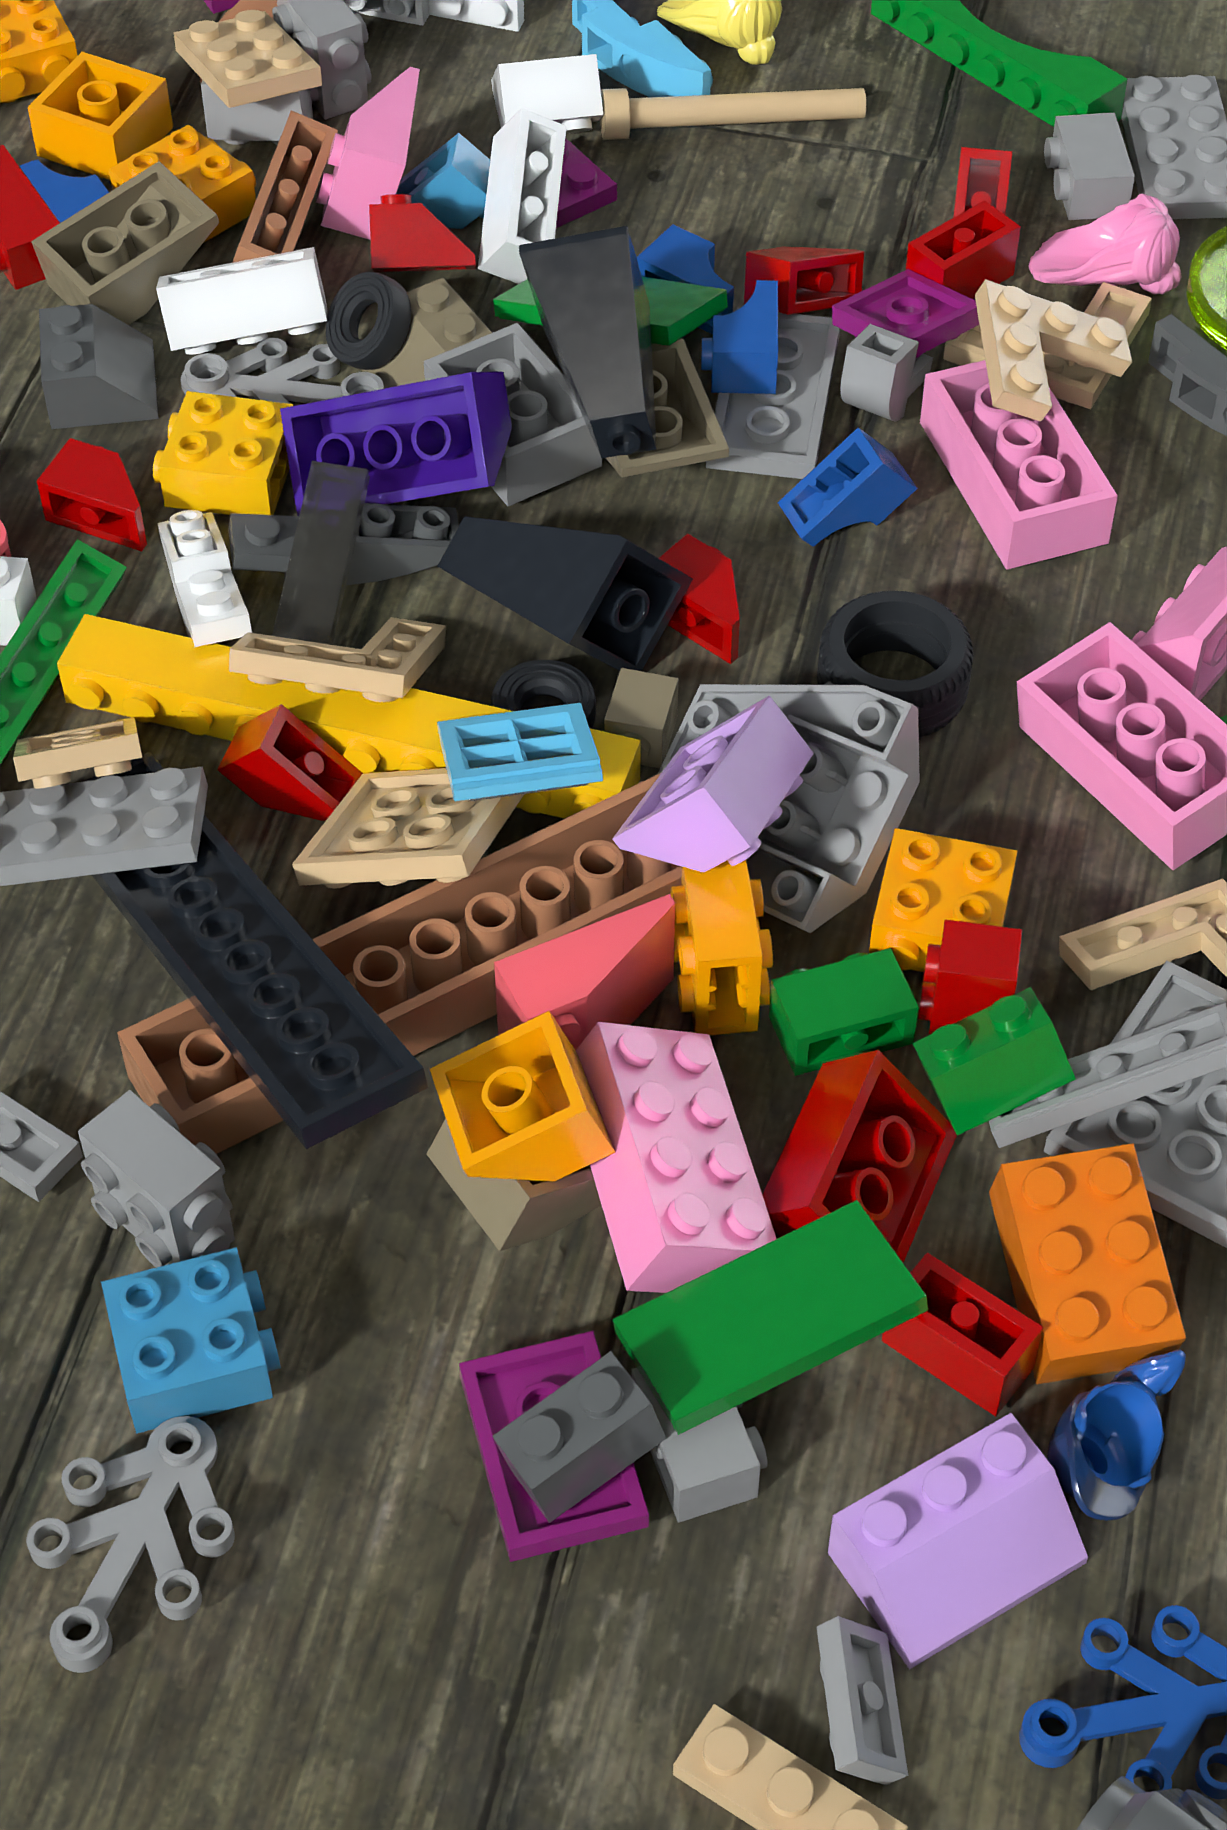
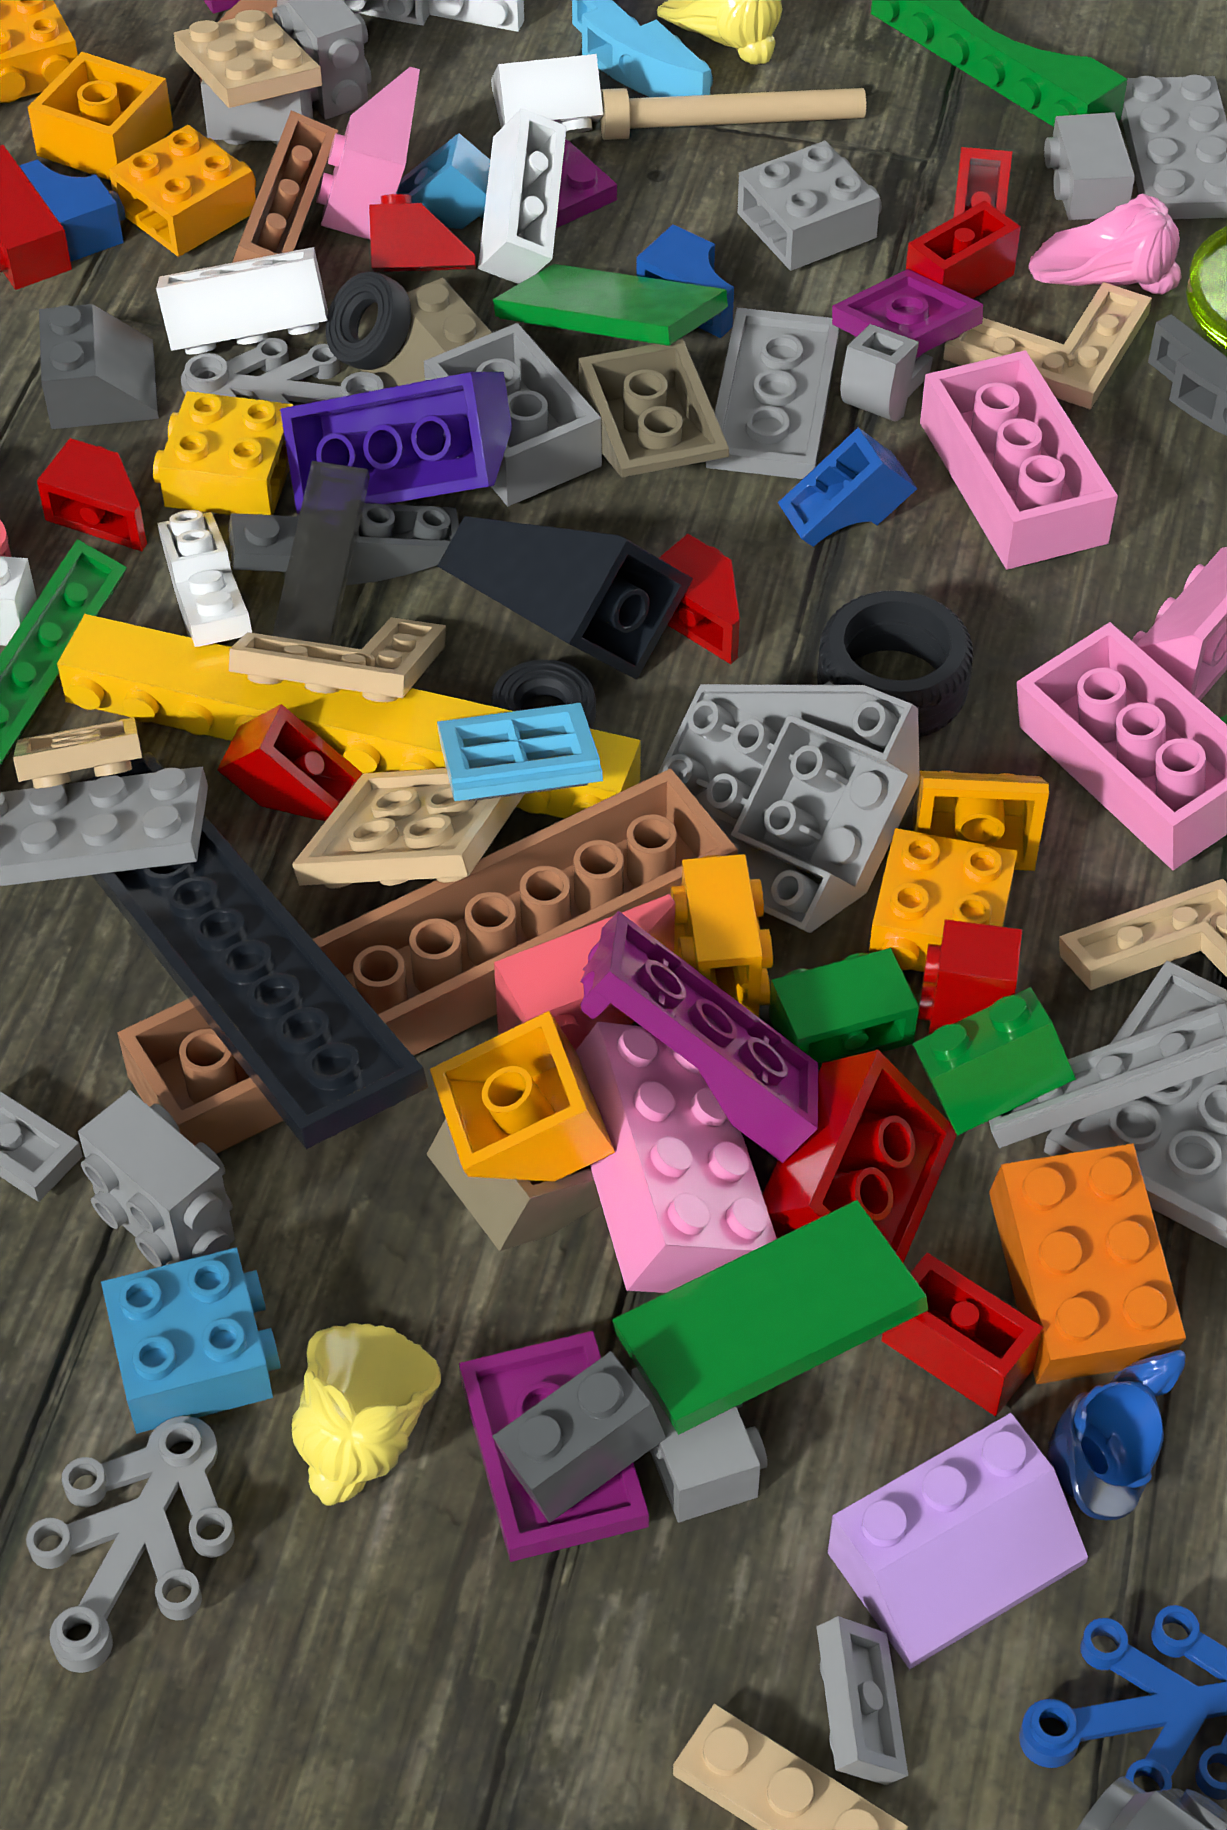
(125, 243): dark tan slope -> none
(359, 1405): none -> light yellow hair
(599, 332): black slope -> none
(646, 710): dark tan brick -> none
(719, 792): lavender slope -> none
(745, 345): blue arch -> none
(750, 1068): none -> magenta piece
(806, 276): red slope -> none
(808, 205): none -> light grey brick
(984, 810): none -> light orange slope
(1022, 327): tan plate -> none

